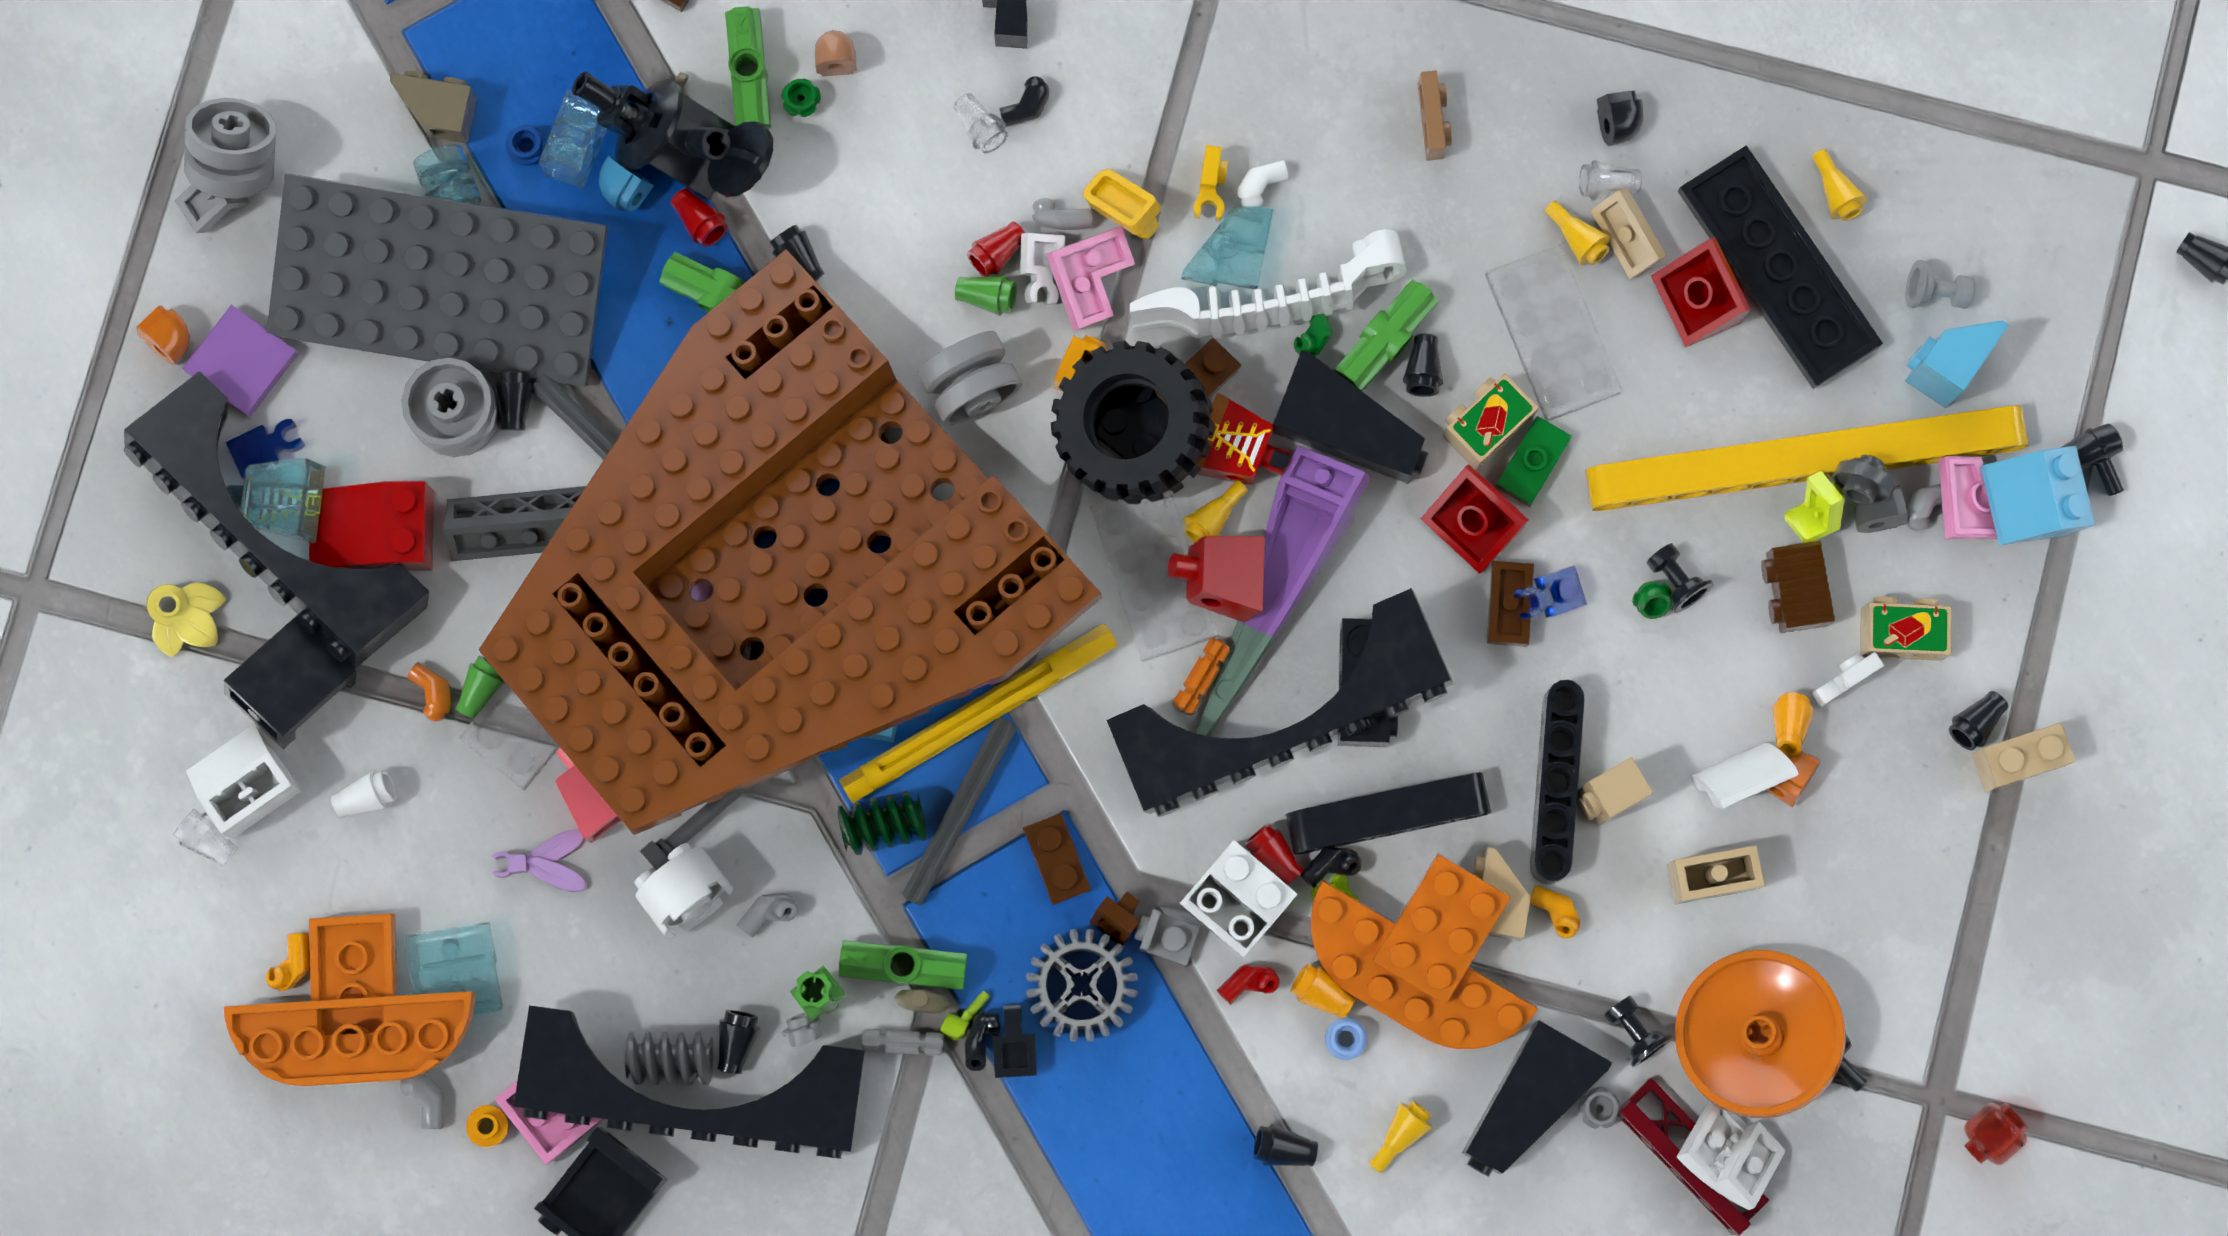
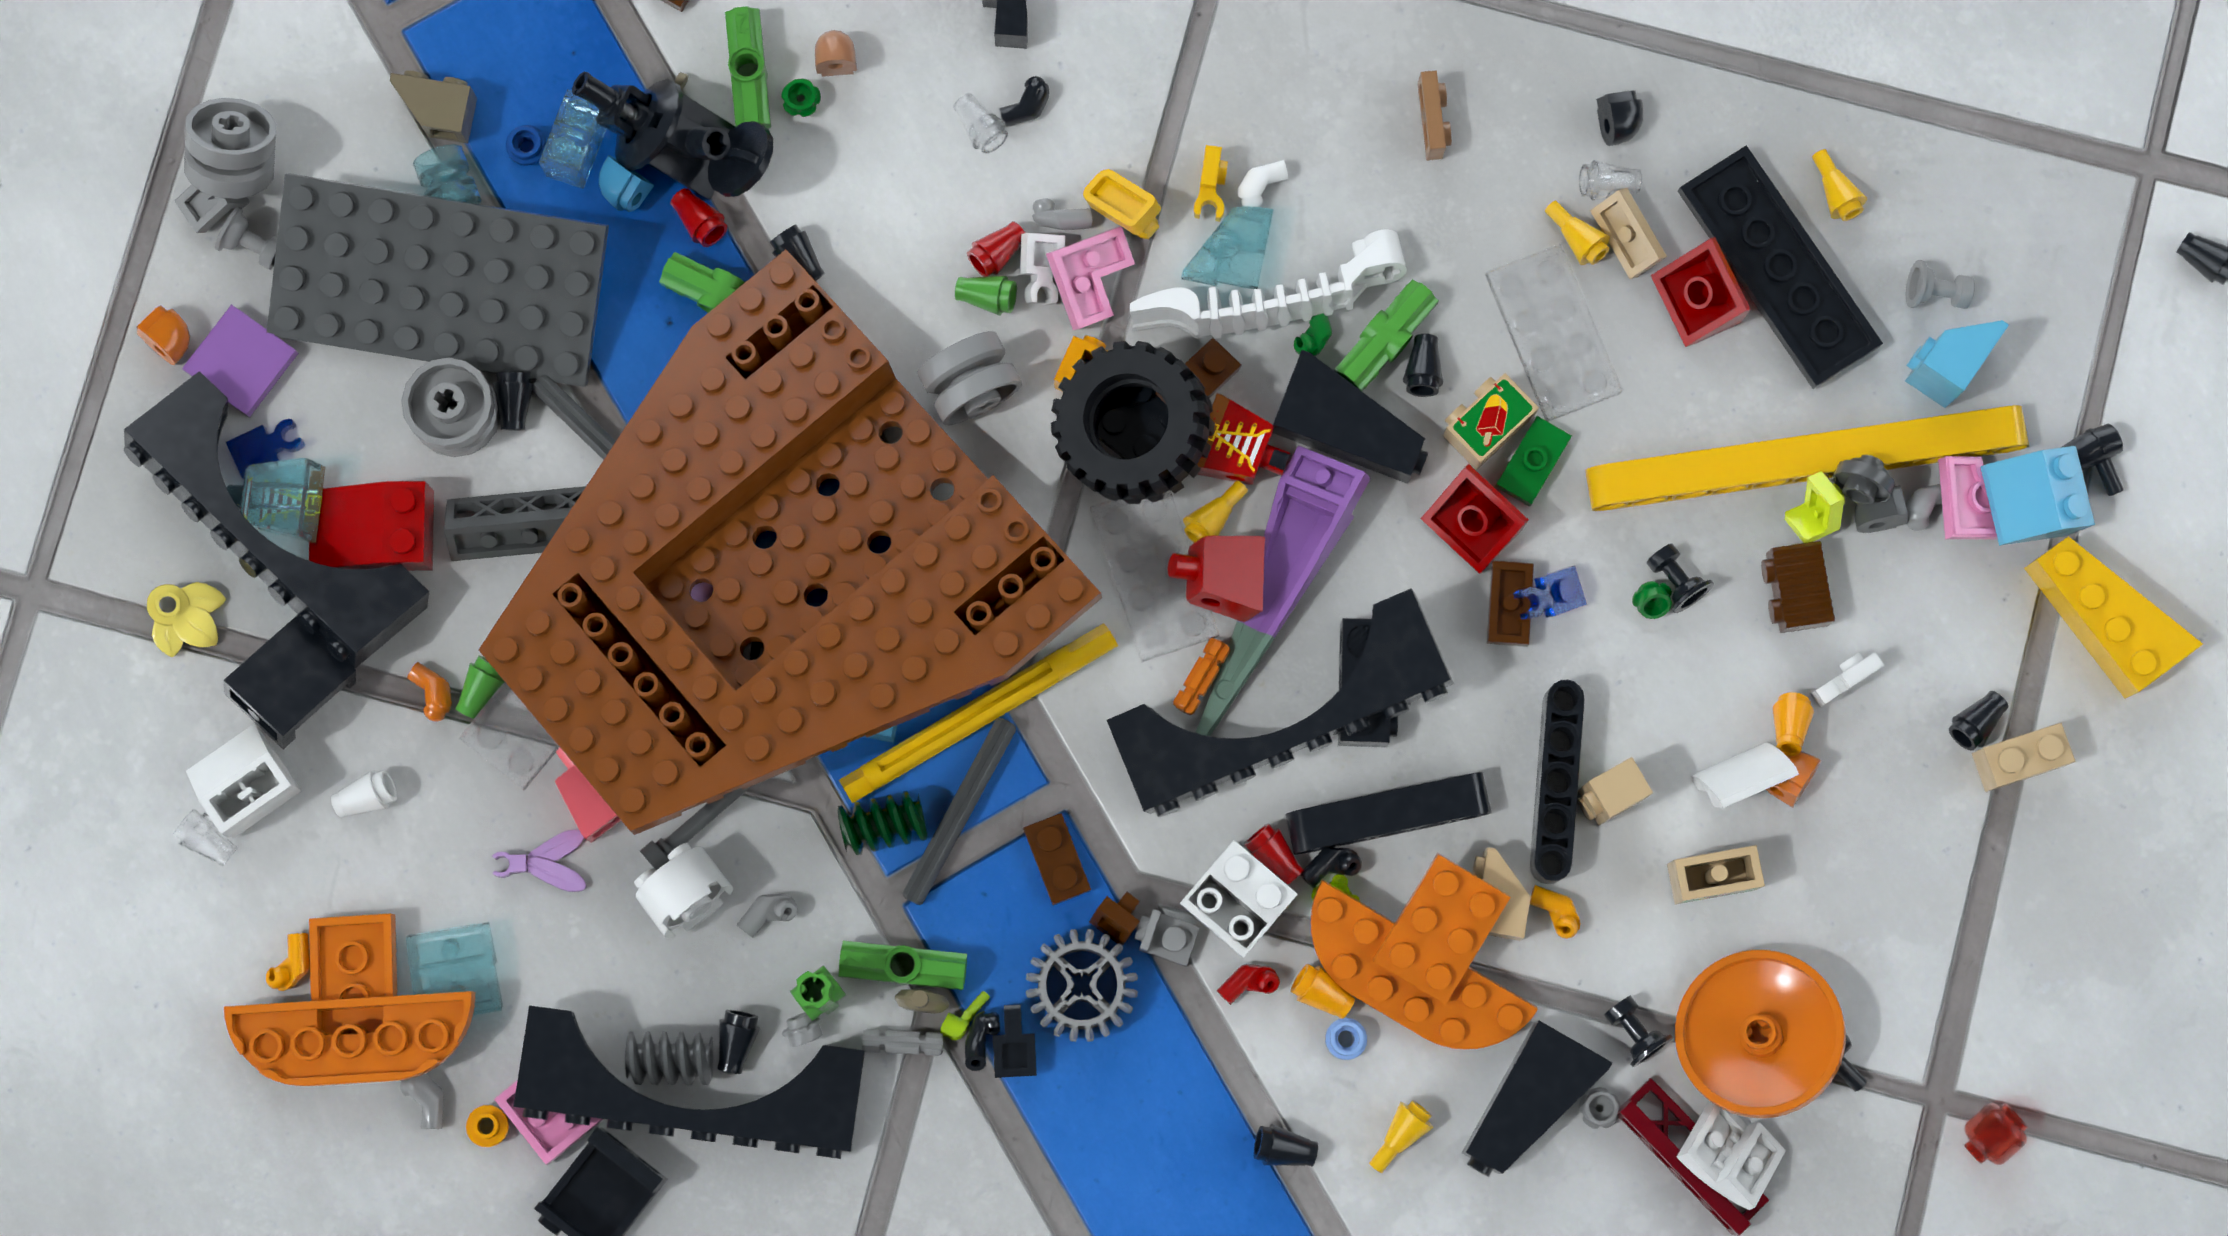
(235, 233): none -> light grey piece
(1906, 630): brick -> none
(2110, 618): none -> yellow wedge

